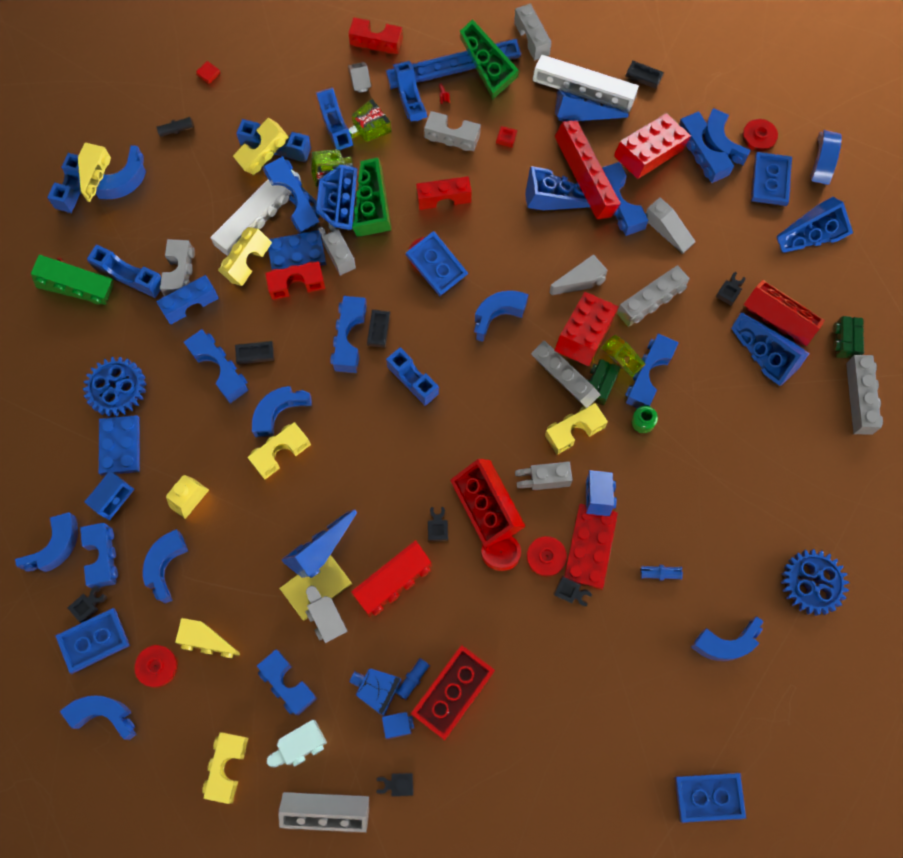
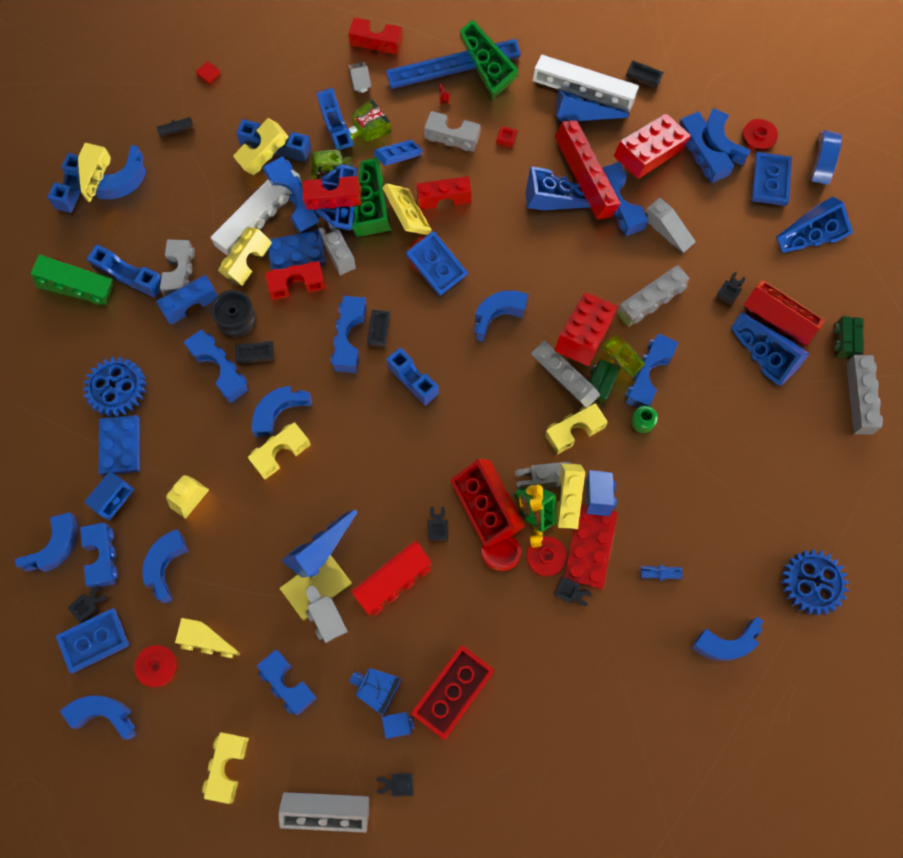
(233, 313): none -> black wheel
(297, 745): light aqua hinge -> none
(346, 194): none -> red arch
(398, 152): none -> blue tile
(406, 209): none -> light yellow tile
(409, 92): blue arch -> none
(412, 679): blue pin -> none
(529, 24): light grey arch -> none
(538, 508): none -> torso
(569, 506): none -> light yellow arch
(582, 277): light grey slope -> none
(710, 797): blue plate -> none

